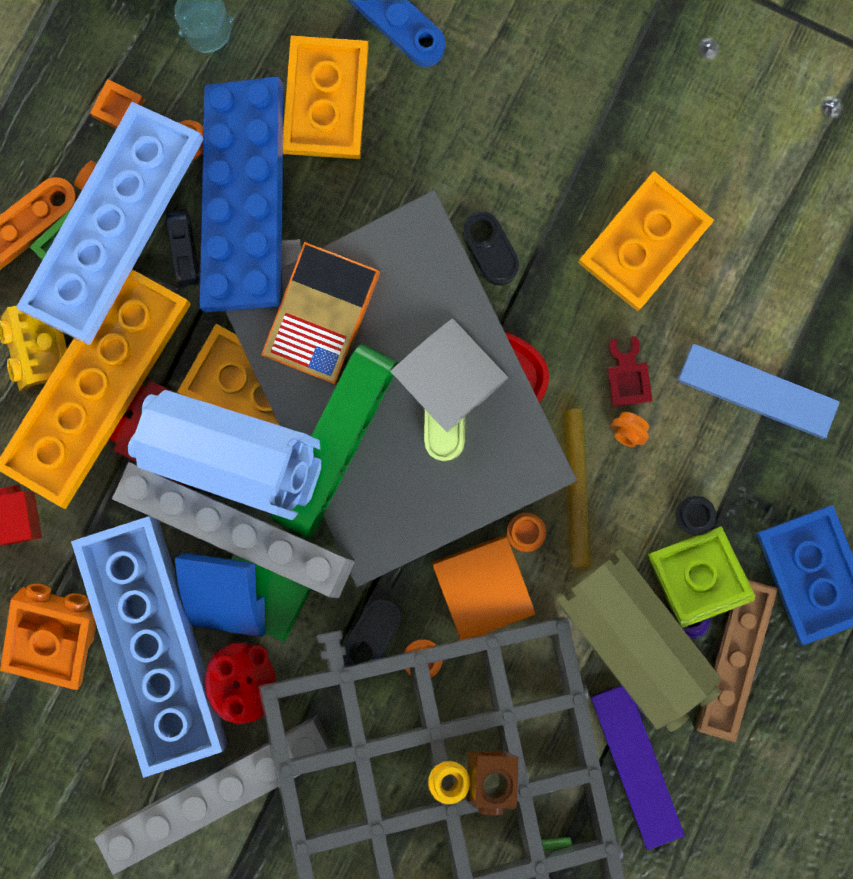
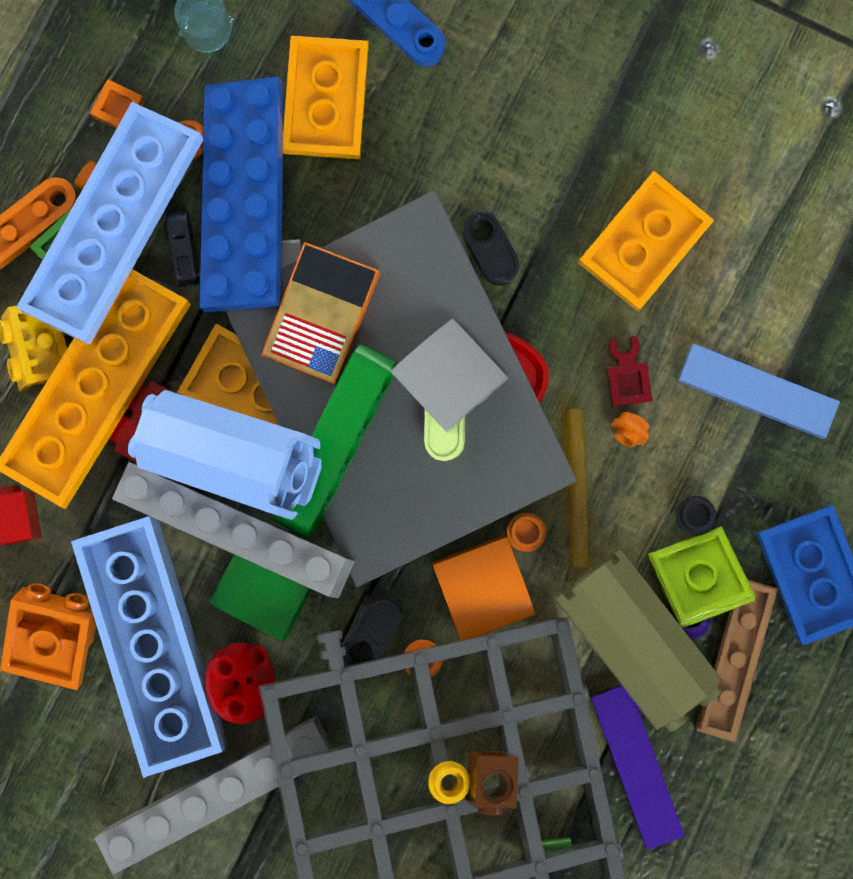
(220, 594): blue slope -> none

